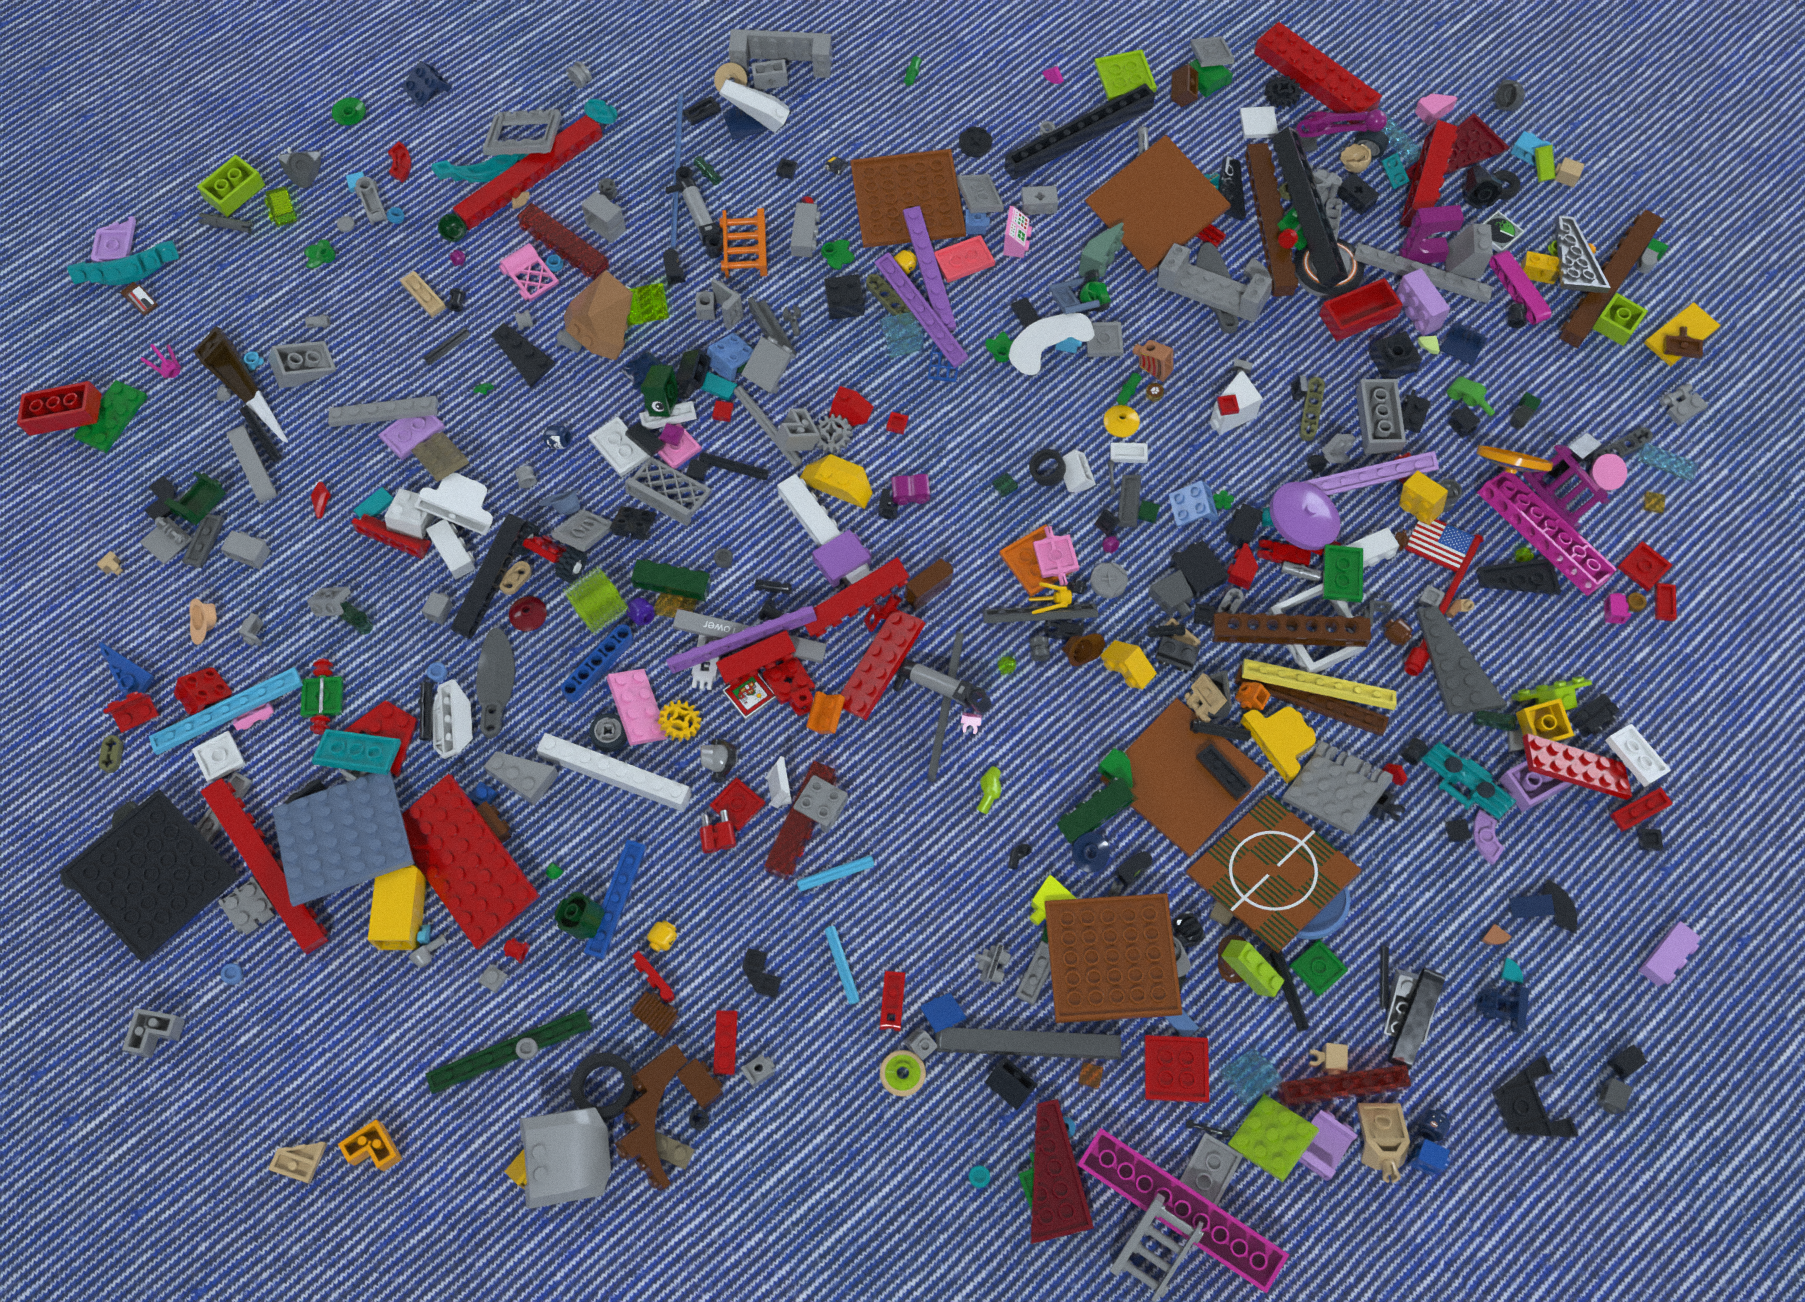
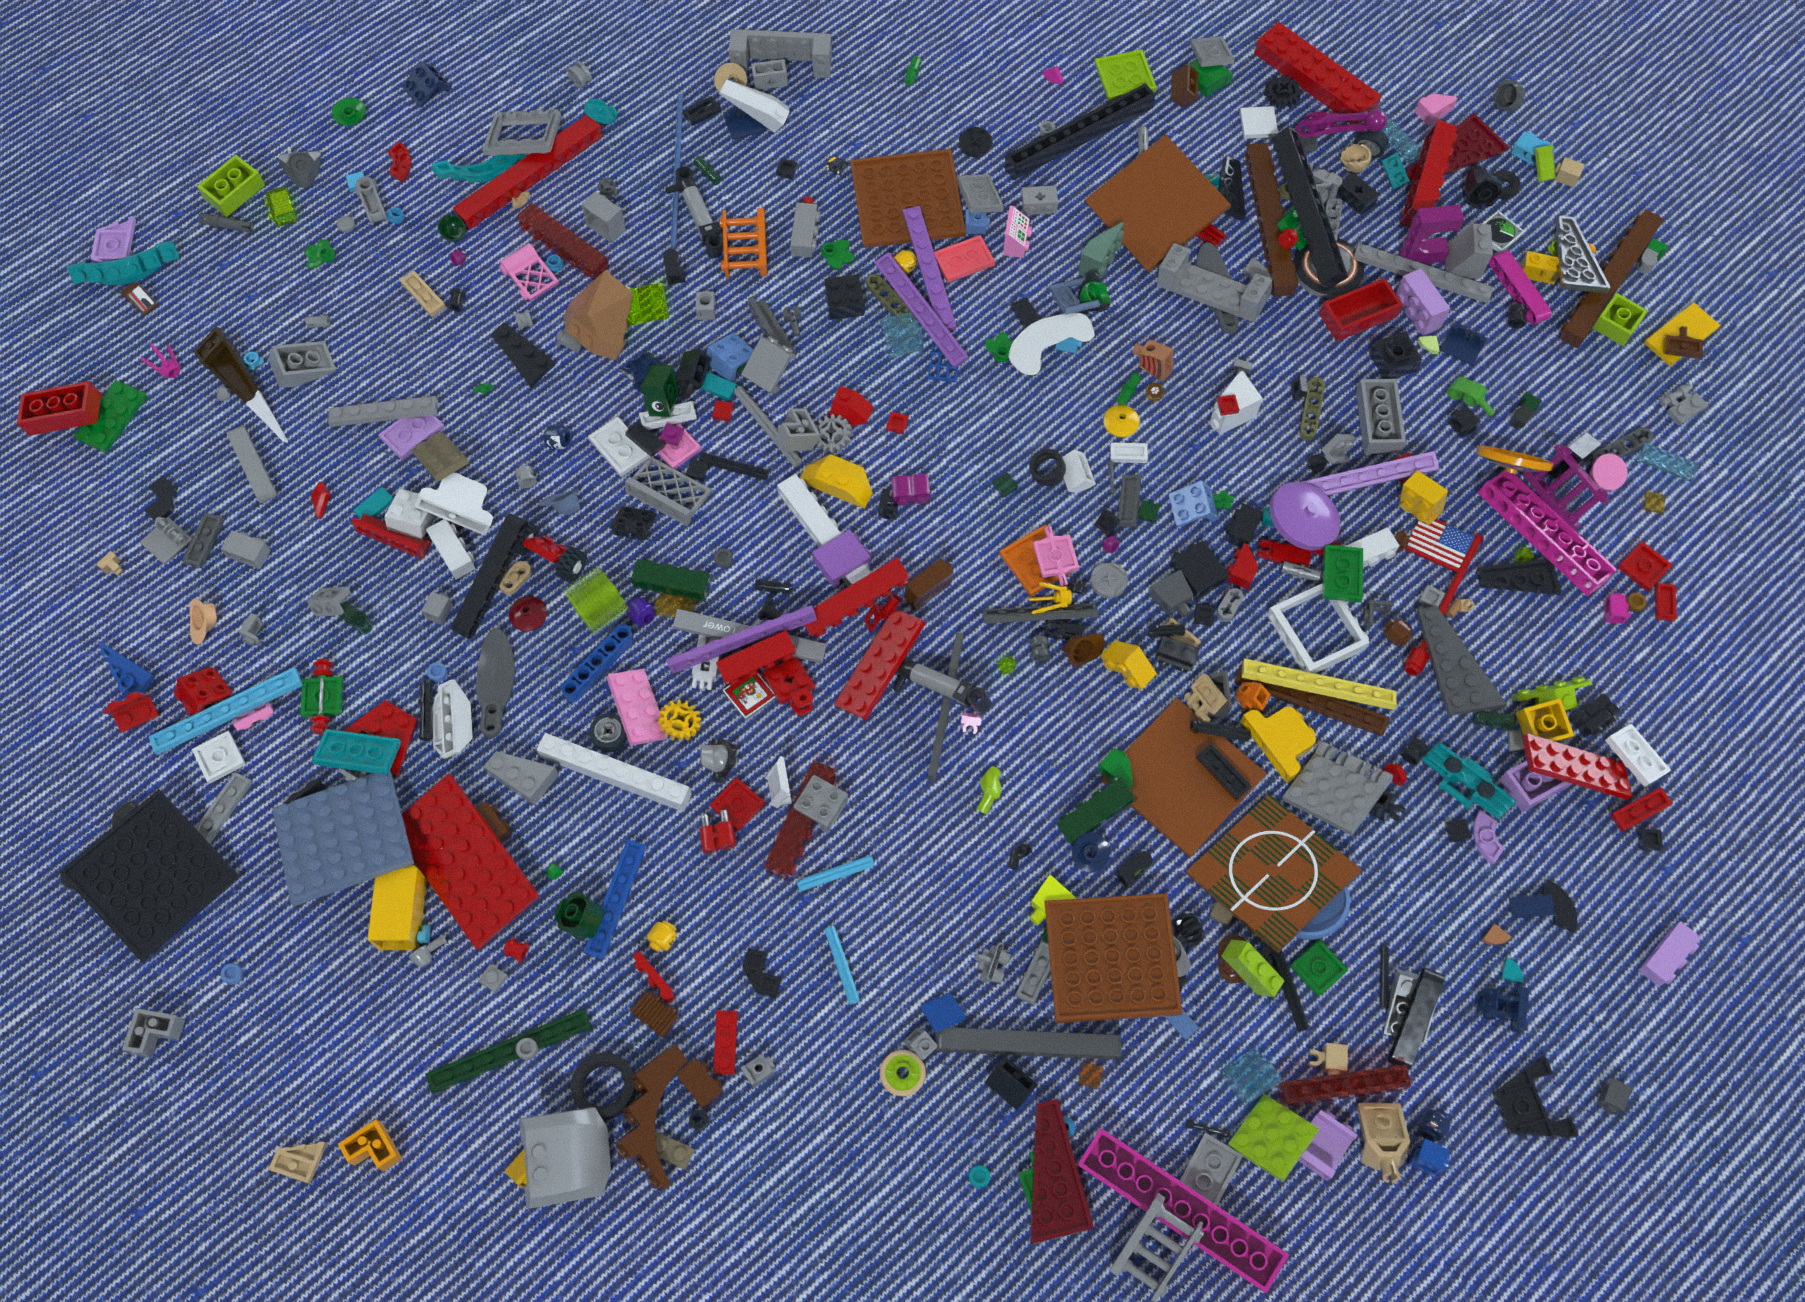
(113, 754): olive beam -> none
(198, 499): dark green panel -> none
(247, 906): light grey plate -> none
(260, 433): black axle -> none
(263, 864): red brick -> none
(446, 346): black axle -> none
(482, 793): blue plate -> none
(582, 530): light grey plate -> none
(730, 302): light grey bracket -> none
(825, 713): orange bracket -> none
(892, 1000): red plate -> none
(1106, 340): light grey plate -> none
(1115, 889): dark grey bush -> none
(1176, 1069): red plate -> none
(1282, 635): reddish brown brick -> none
(1414, 412): black bracket -> none
(1454, 492): dark grey wheel -> none
(1627, 1061): black brick -> none

